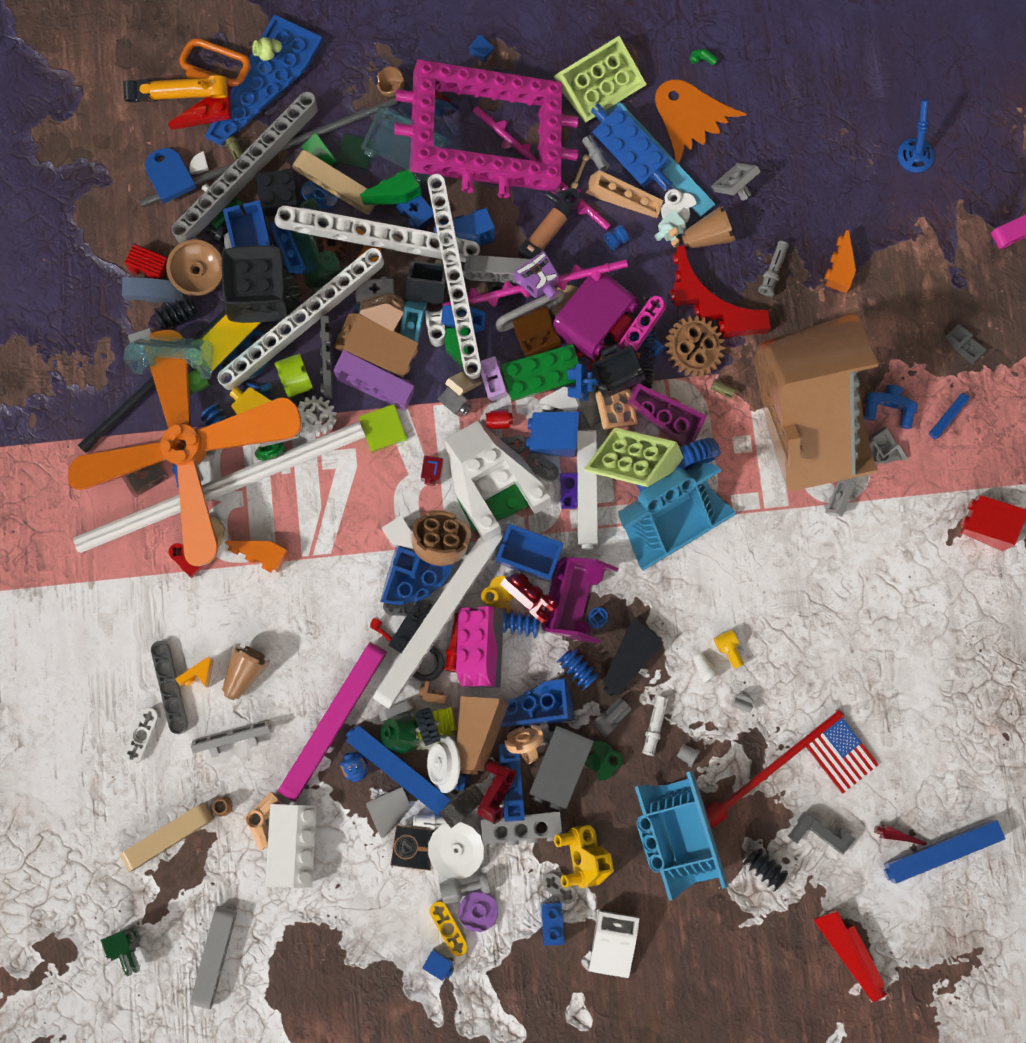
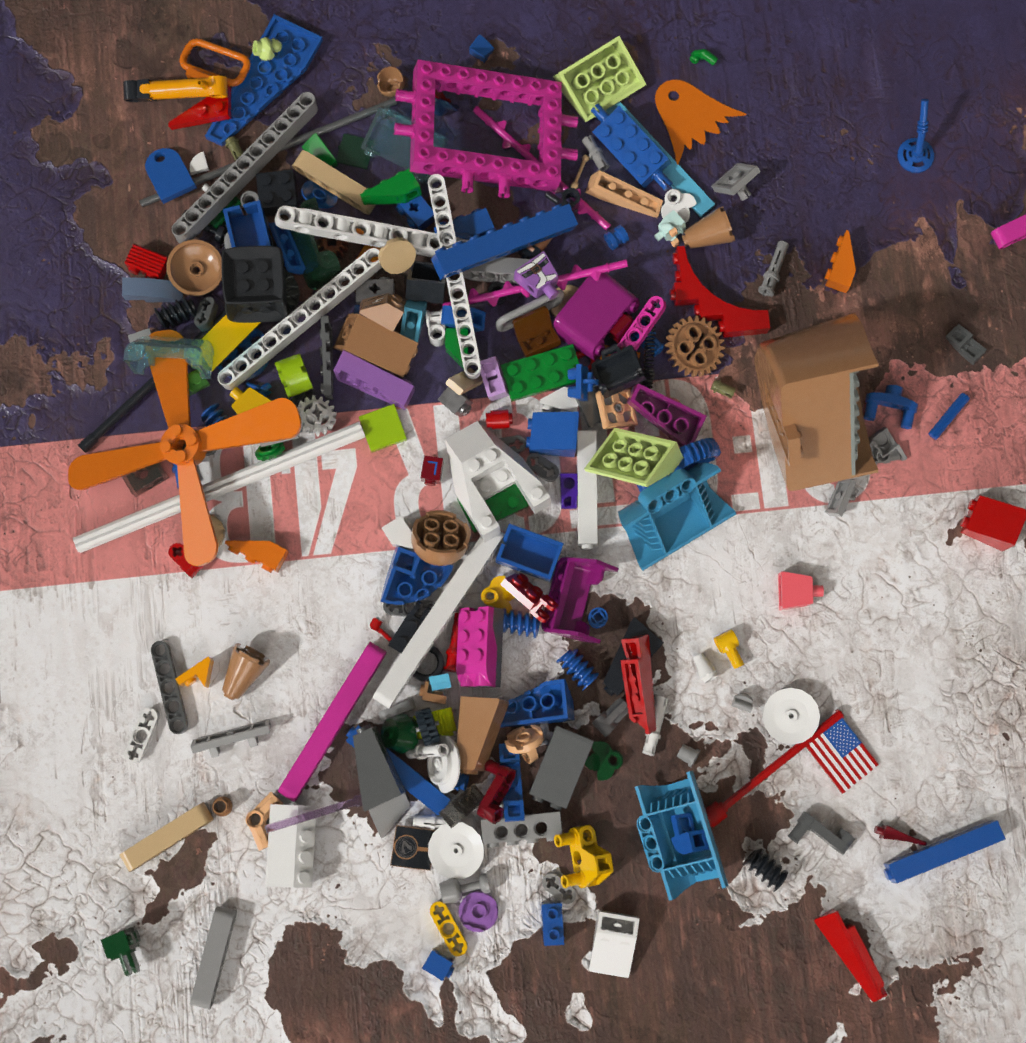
(206, 314): none -> dark grey beam
(248, 196): none -> light grey piece
(354, 766): blue head -> none
(356, 801): none -> clear purple bar
(375, 768): none -> dark grey slope
(397, 255): none -> tan tile
(422, 752): none -> white pin
(440, 681): none -> medium azure slope
(503, 241): none -> blue brick
(639, 682): none -> red wedge
(686, 838): none -> blue brick
(791, 716): none -> white piece
(797, 590): none -> coral torso

